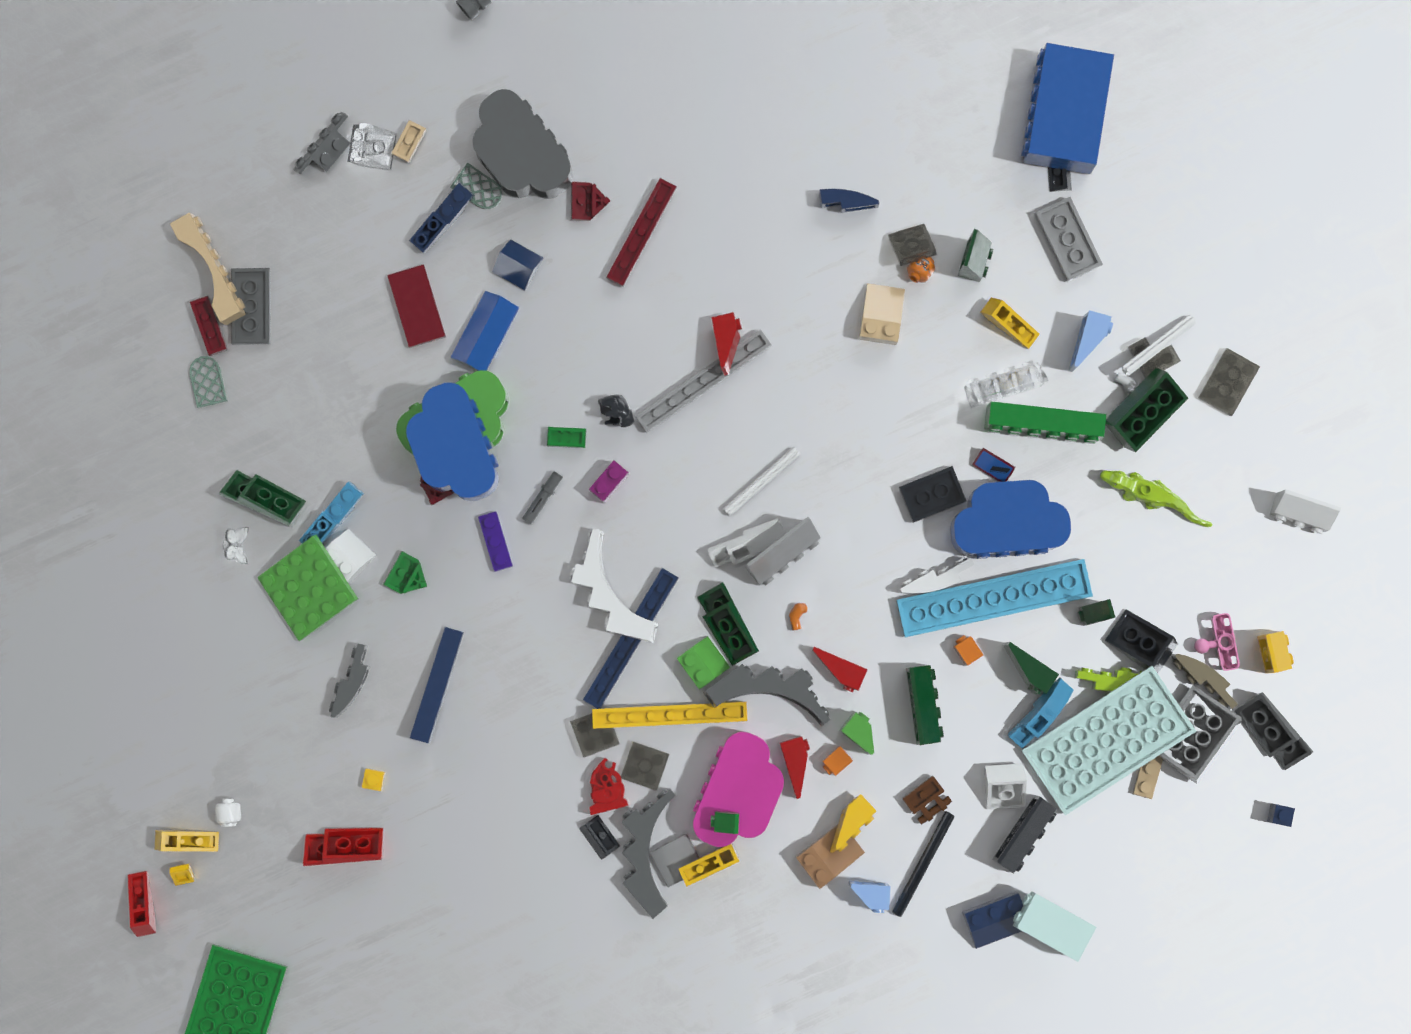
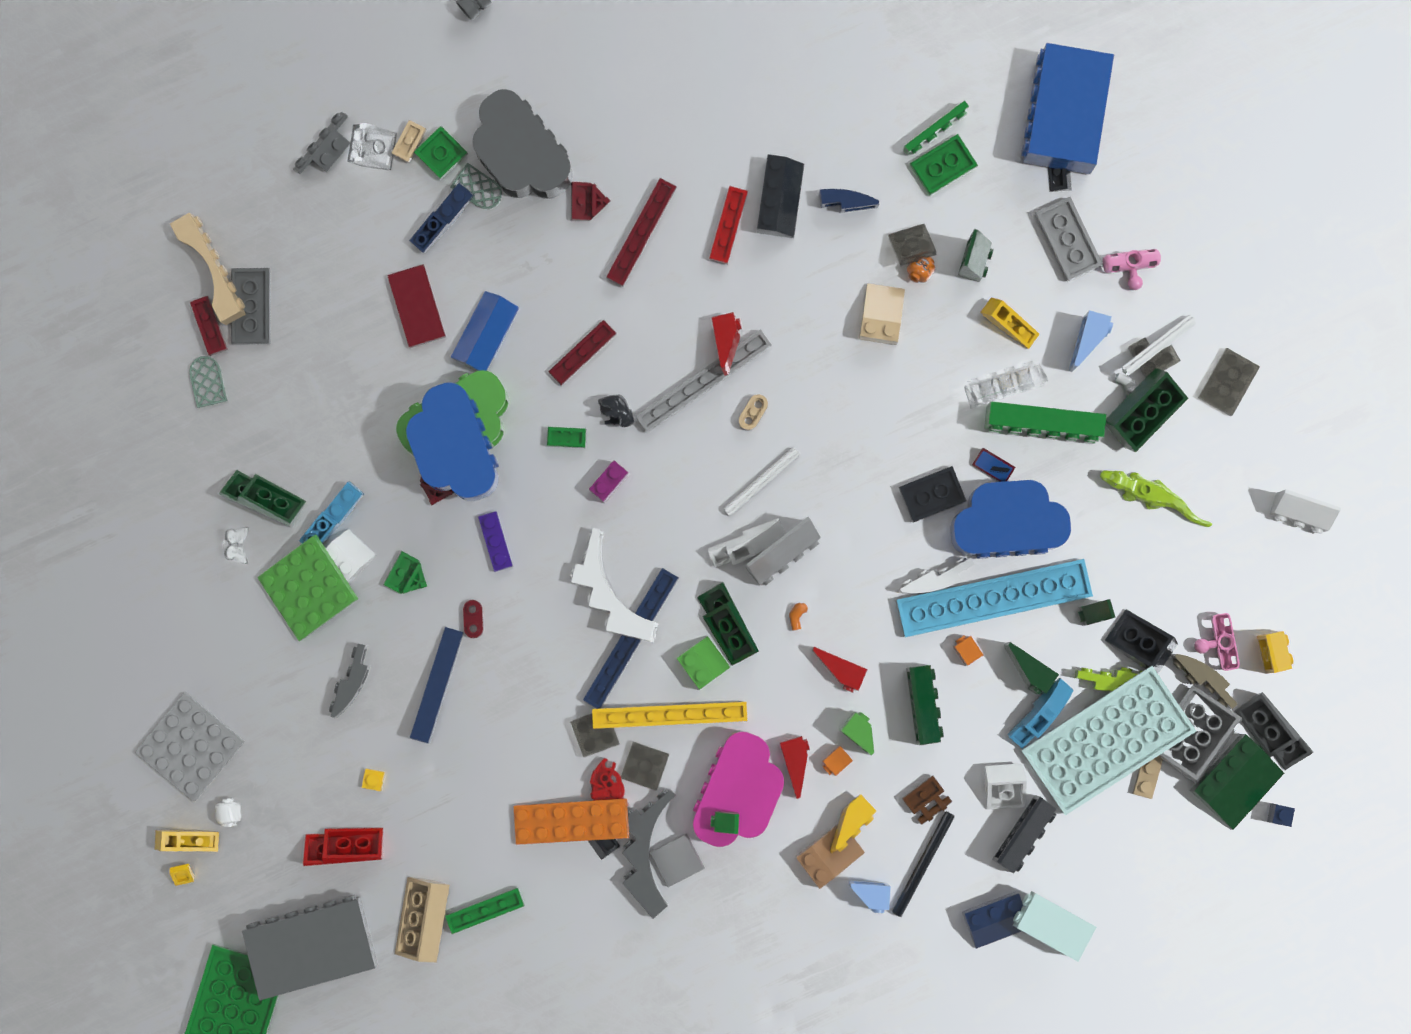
(141, 905): red slope -> none
(189, 747): none -> light grey plate
(309, 947): none -> dark grey brick
(422, 920): none -> tan slope
(441, 152): none -> green plate
(473, 619): none -> dark red plate
(485, 910): none -> green plate
(517, 264): dark blue slope -> none
(545, 493): dark grey pin -> none
(571, 821): none -> orange plate
(582, 352): none -> dark red tile
(709, 864): yellow slope -> none
(728, 225): none -> red plate
(752, 412): none -> tan plate
(770, 682): dark grey arch -> none
(780, 196): none -> black slope
(943, 124): none -> green plate
(943, 164): none -> green tile
(1142, 258): none -> bright pink piece
(1237, 781): none -> dark green slope

